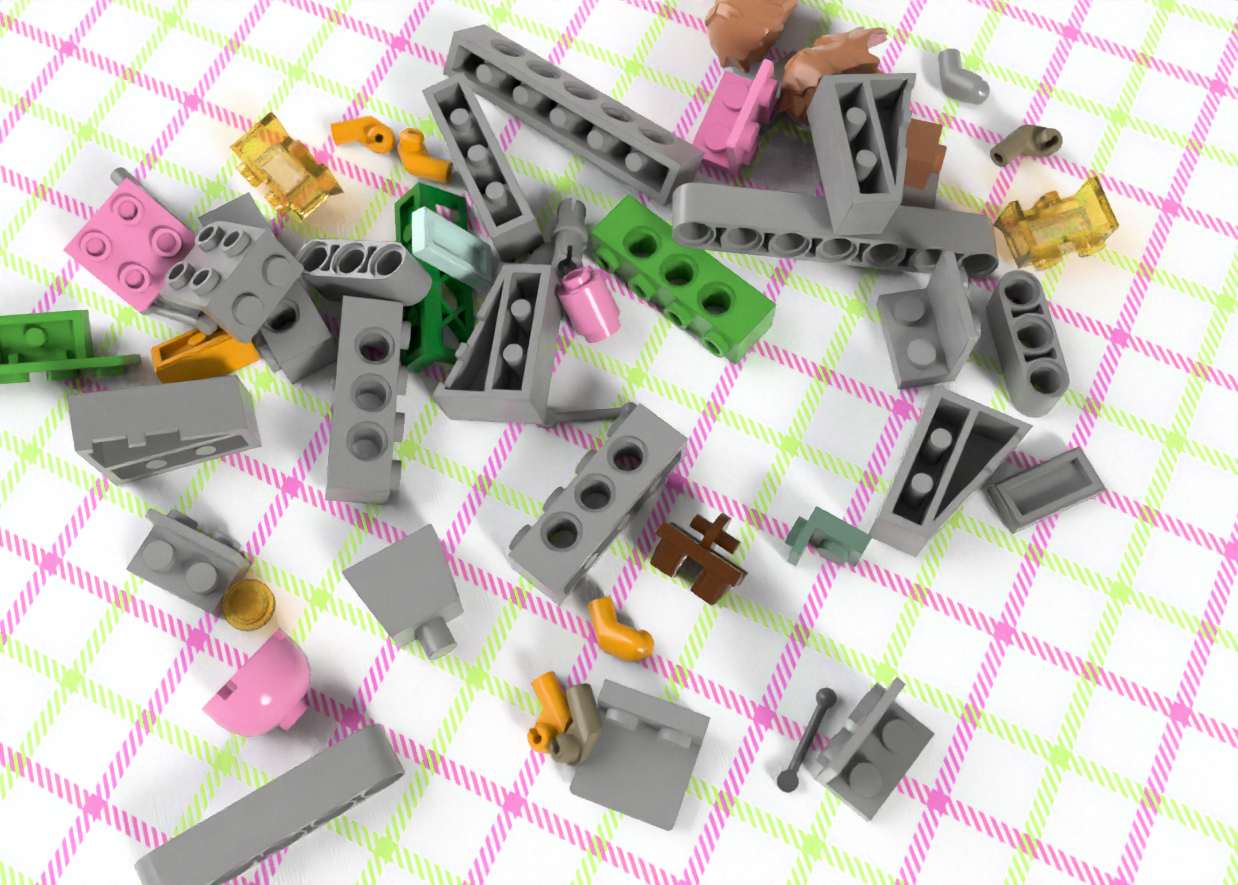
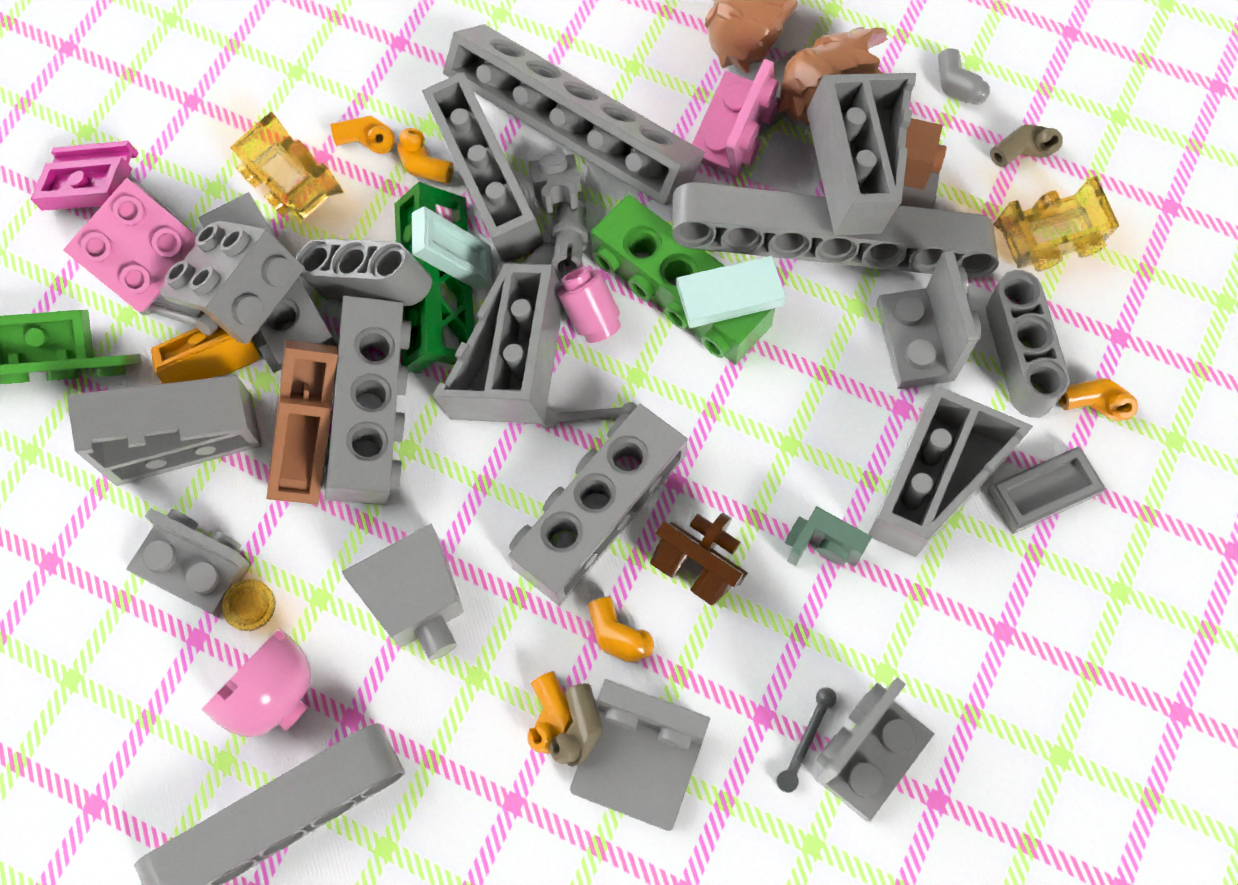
(83, 175): none -> dark pink plate
(302, 422): none -> nougat slope
(556, 180): none -> light grey plate
(731, 291): none -> light aqua tile
(1103, 397): none -> light orange arm

